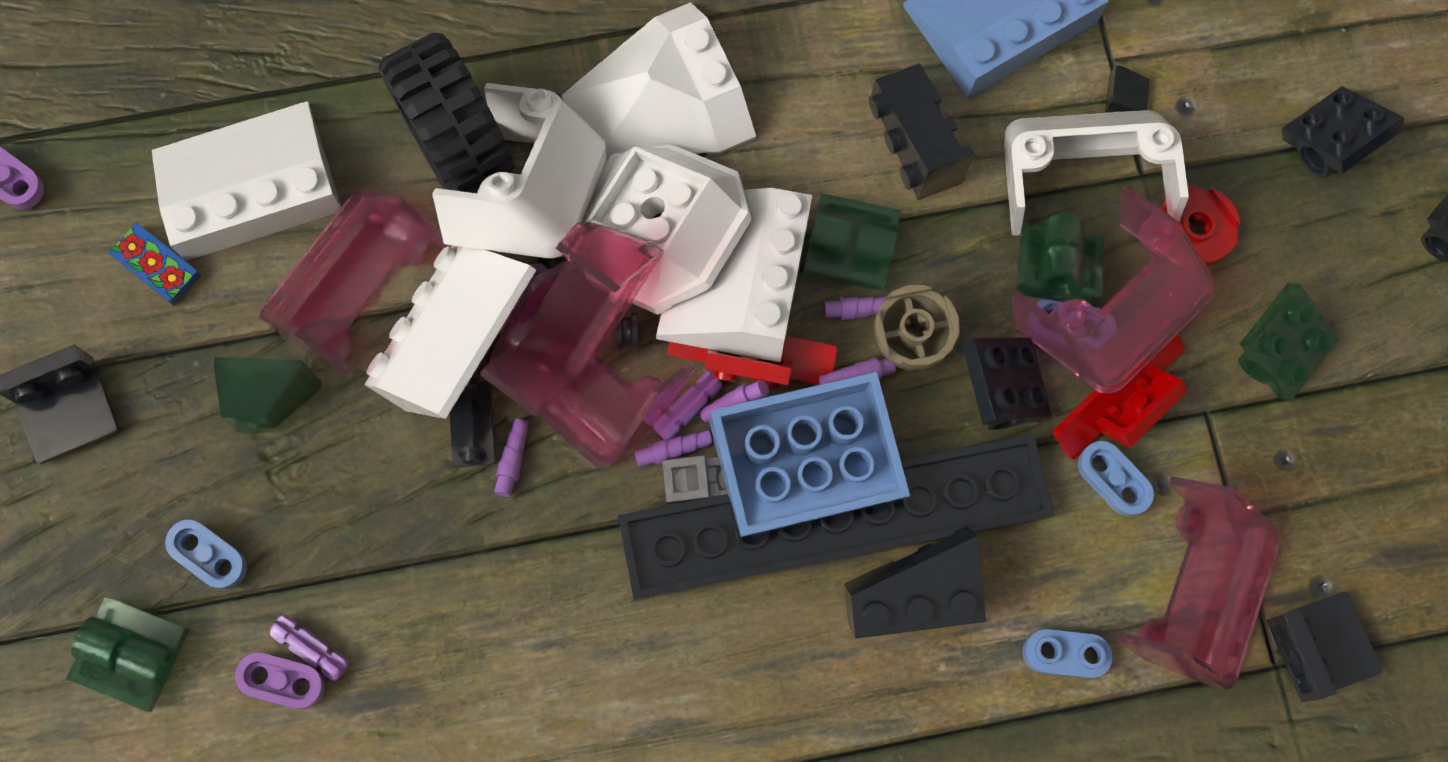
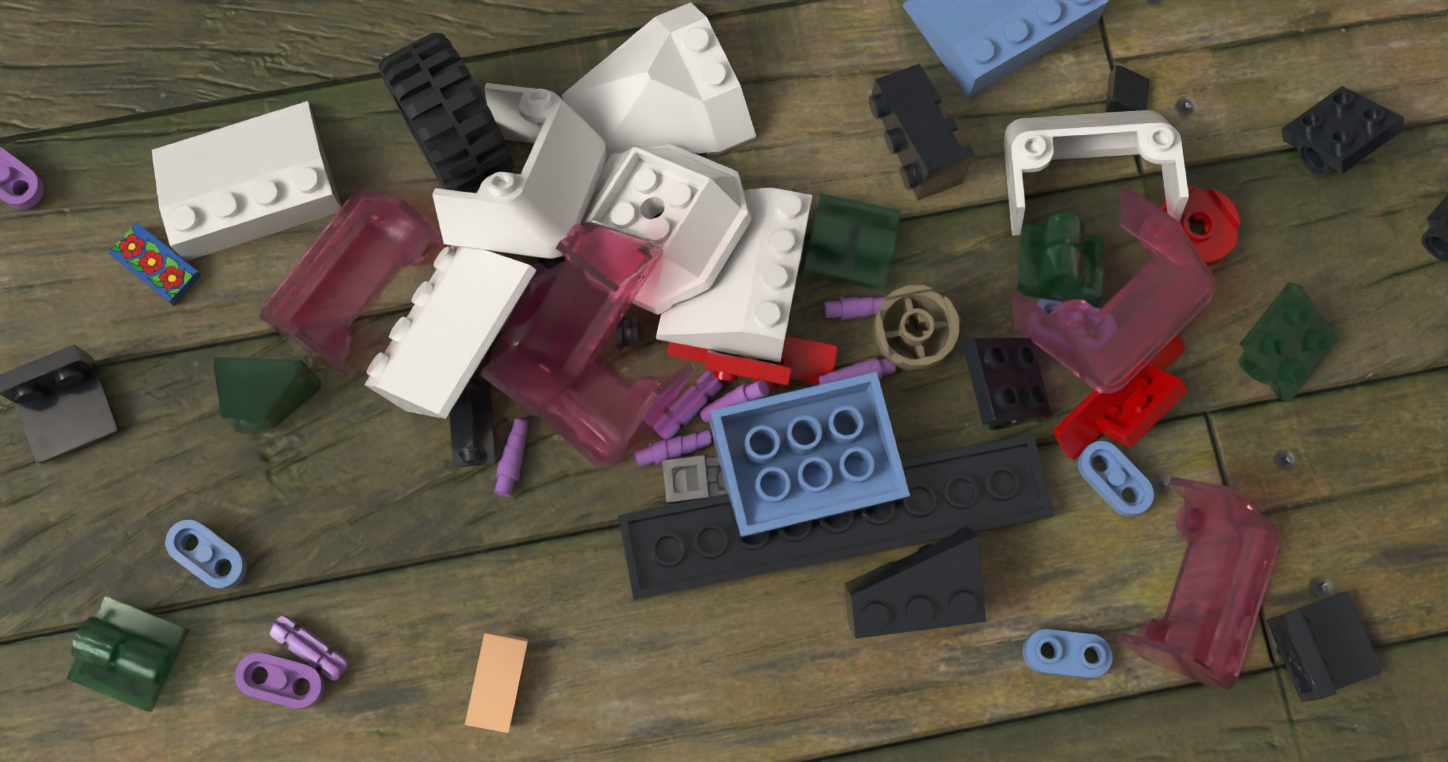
(496, 681): none -> light nougat slope

